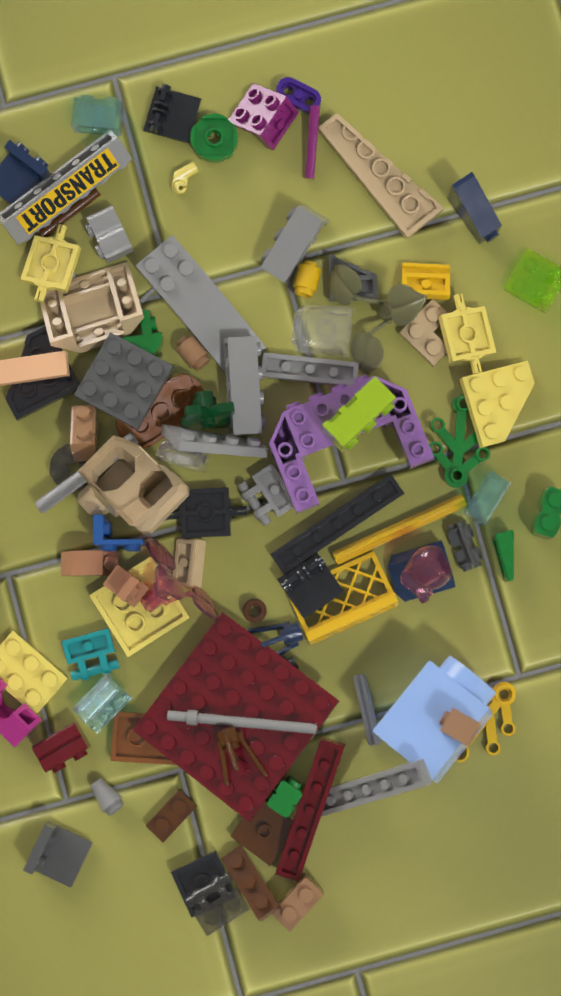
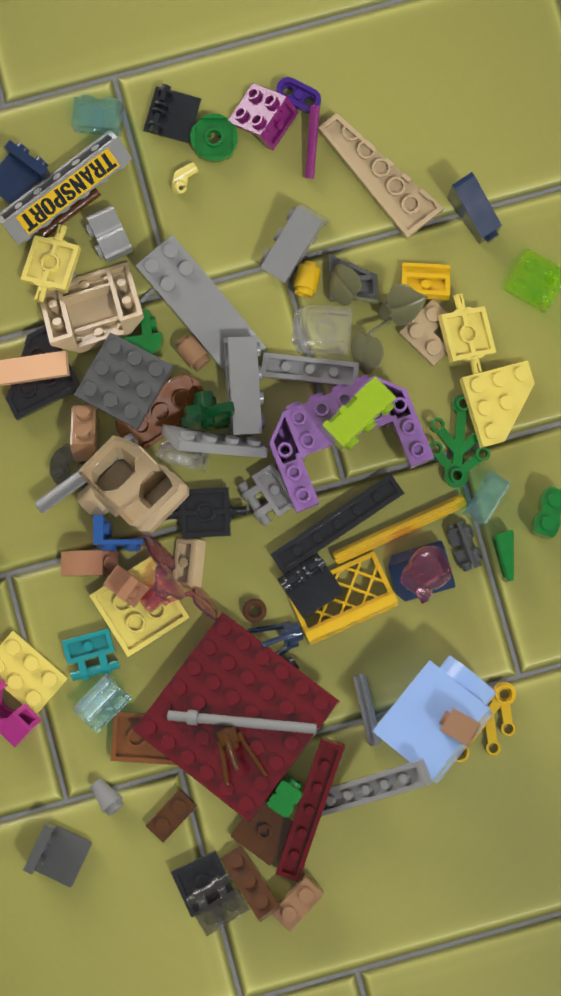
(61, 747): dark red brick -> none

